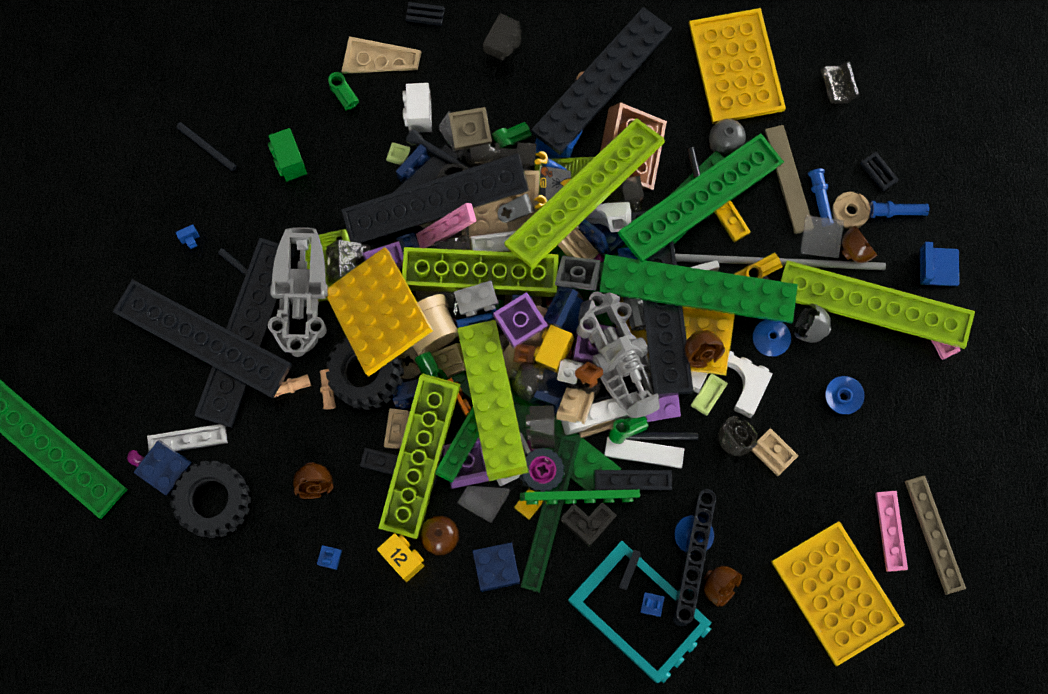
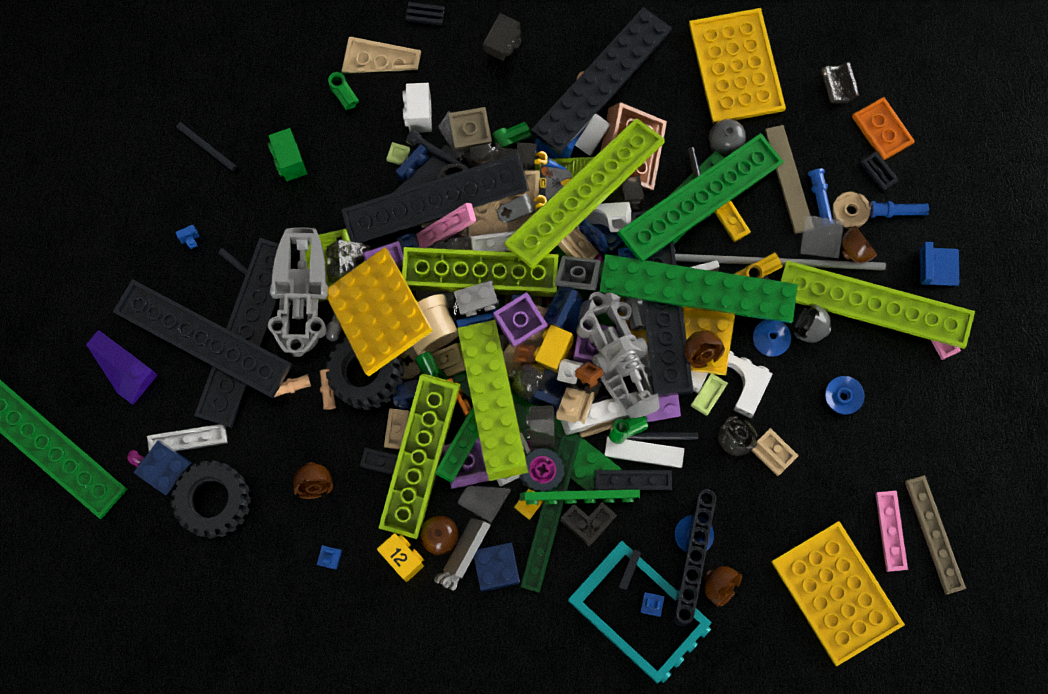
(122, 369): none -> dark purple wedge
(334, 329): none -> clear cylinder
(463, 553): none -> light grey tile
(592, 134): none -> white tile
(883, 128): none -> orange tile

